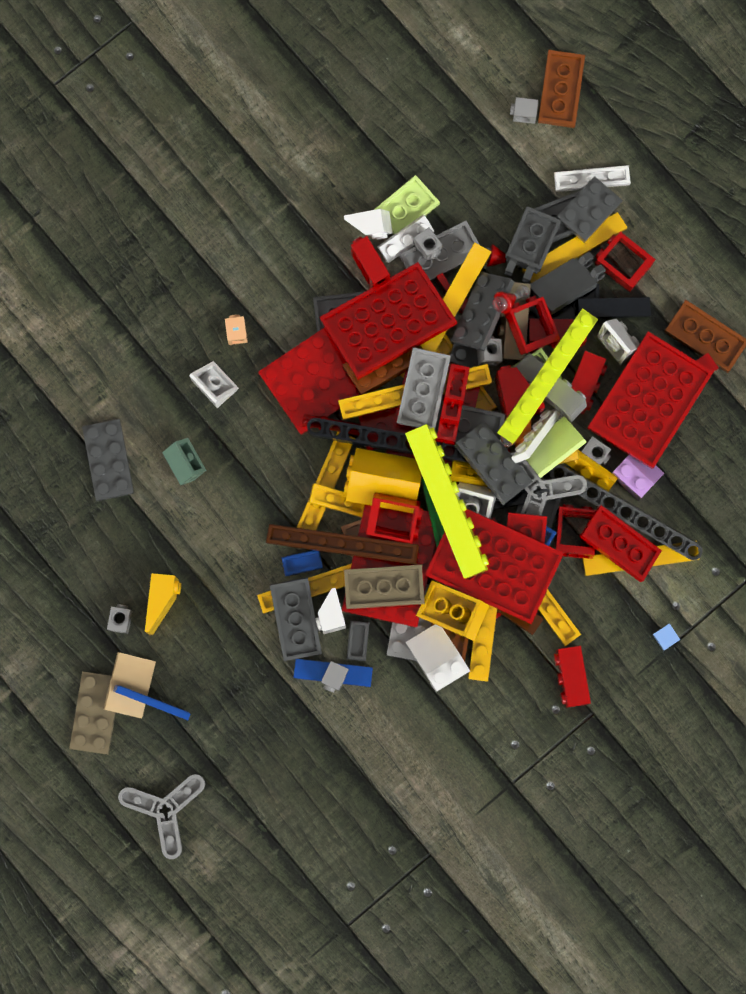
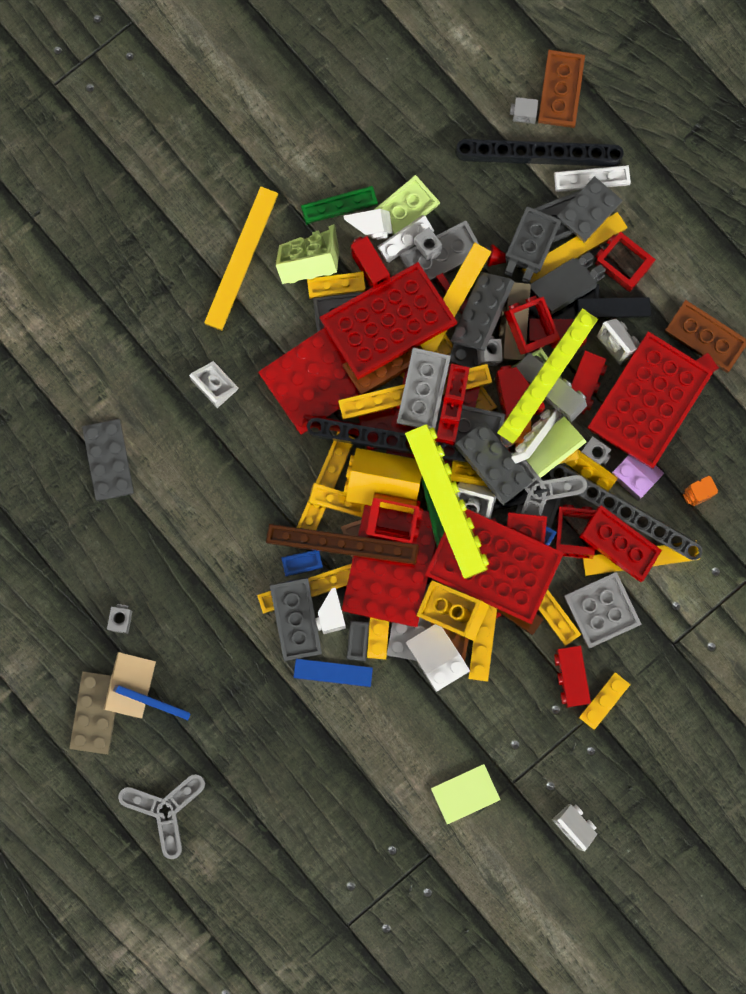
(161, 597): yellow slope -> none
(184, 461): sand green brick -> none
(236, 330): light nougat brick -> none
(241, 258): none -> yellow tile
(308, 256): none -> yellowish green wedge
(334, 677): light grey brick -> none
(336, 285): none -> yellow plate
(339, 205): none -> green tile
(377, 639): none -> yellow plate
(384, 587): dark tan plate -> none
(465, 794): none -> yellowish green tile
(504, 301): clear piece -> none
(548, 149): none -> black beam
(575, 827): none -> white slope
(602, 610): none -> light grey plate
(604, 701): none -> yellow plate
(666, 637): light blue tile -> none
(700, 491): none -> orange brick

